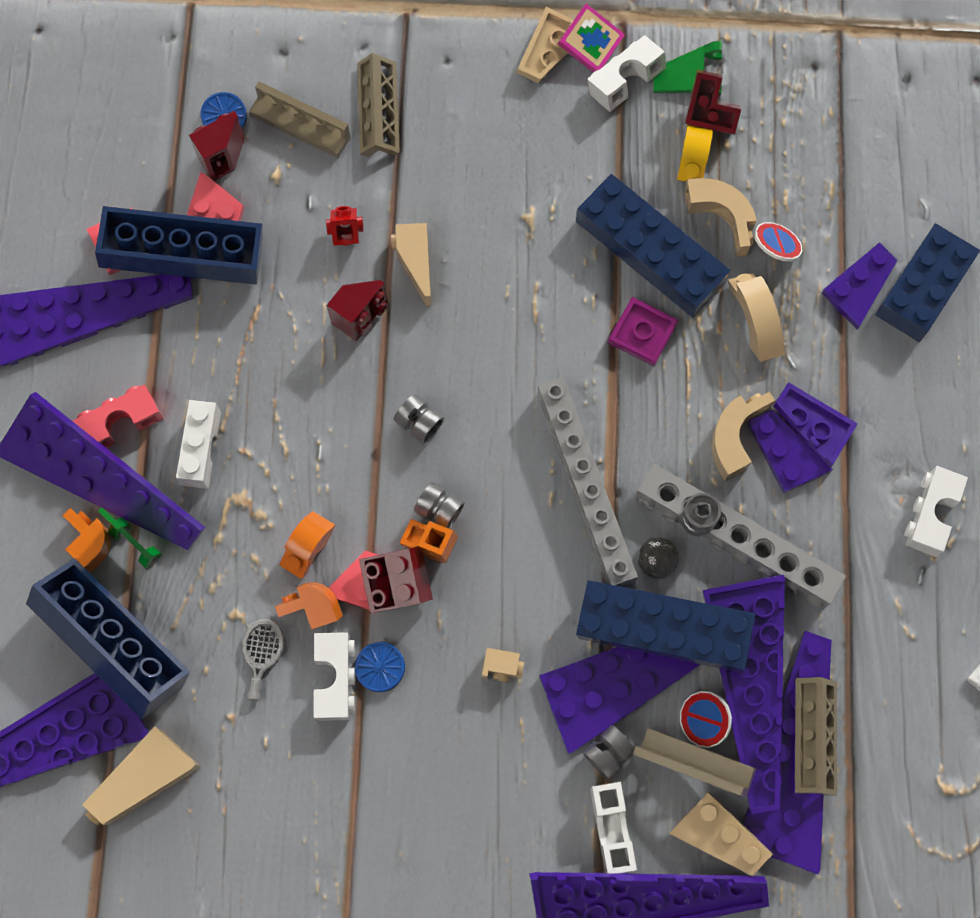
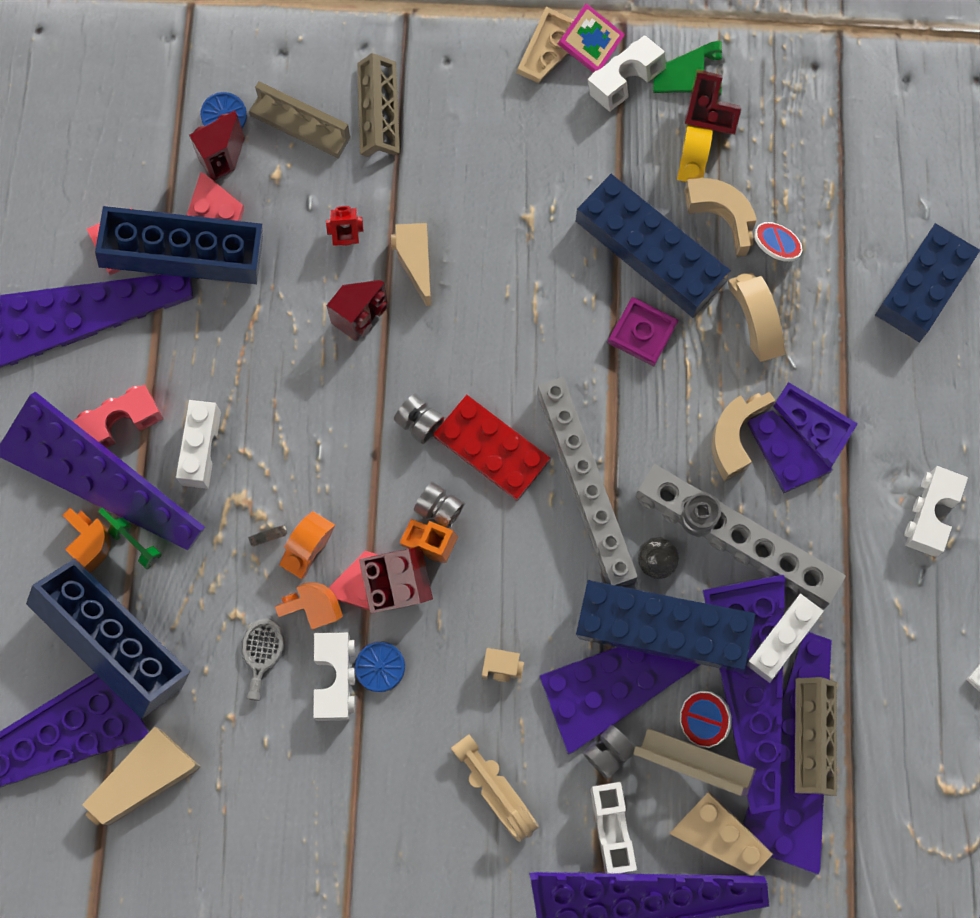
(268, 535): none -> clear smoke tile
(491, 447): none -> red plate
(496, 790): none -> tan piece
(785, 638): none -> white arch
(860, 284): dark purple wing -> none

